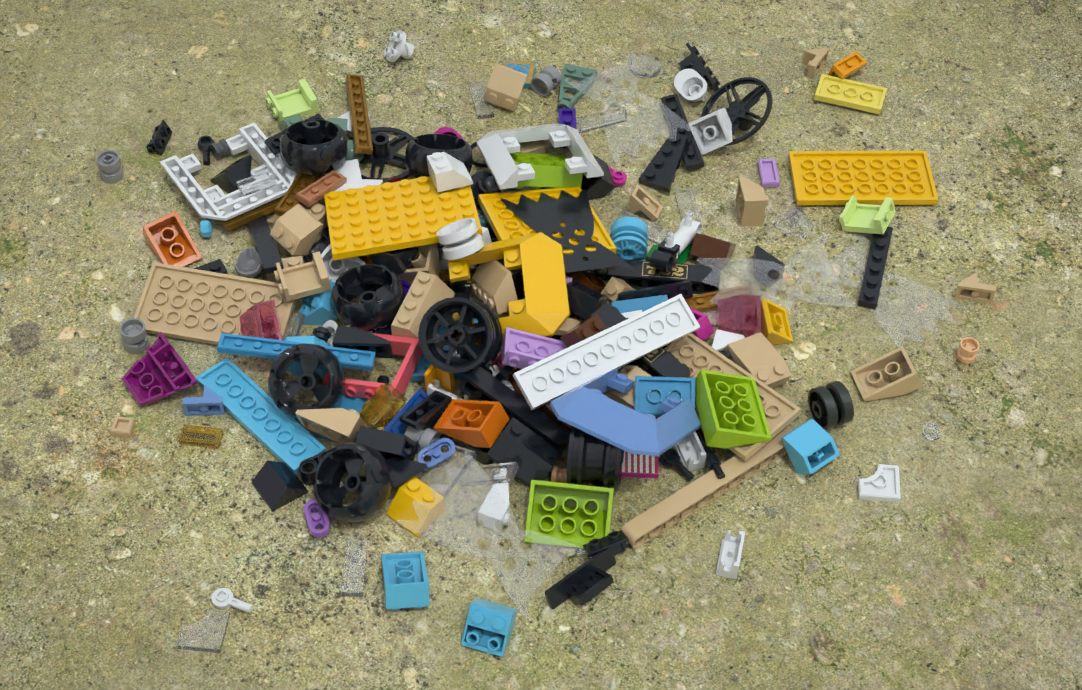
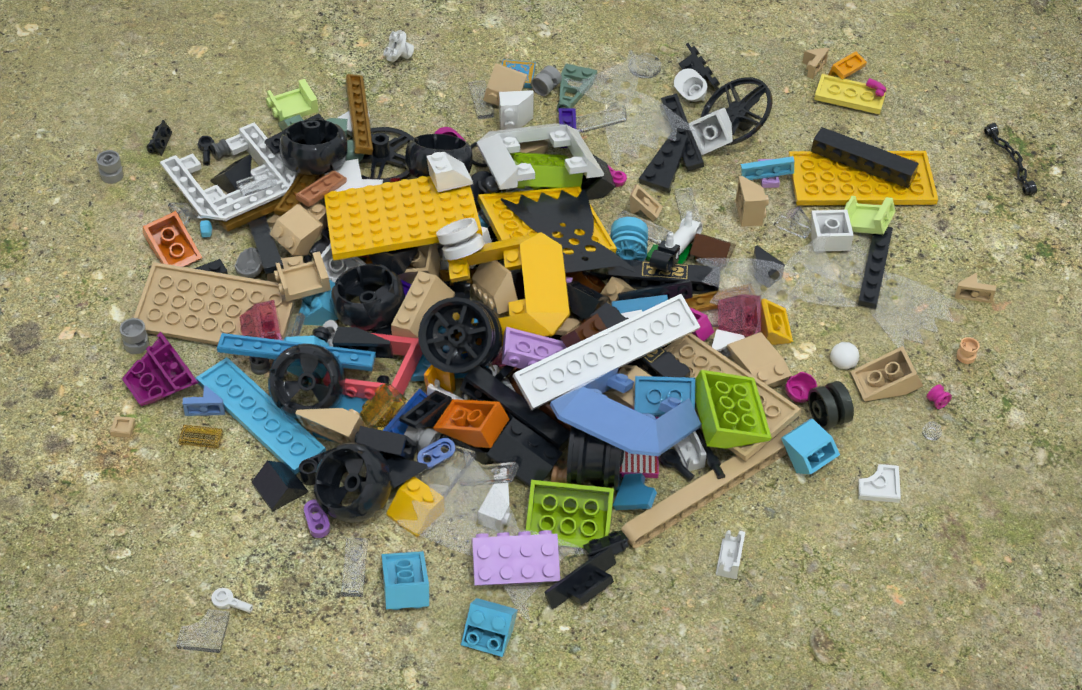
(185, 212): none -> clear slope
(258, 368): none -> dark grey wheel
(515, 109): none -> white slope
(515, 558): none -> lavender bracket
(634, 493): none -> dark azure tile
(768, 168): none -> medium azure plate
(799, 387): none -> dark pink hair
(833, 222): none -> white slope
(844, 355): none -> white hair
(864, 157): none -> black brick
(878, 86): none -> dark pink arm
(939, 396): none -> dark pink wheel
(1028, 187): none -> black piece

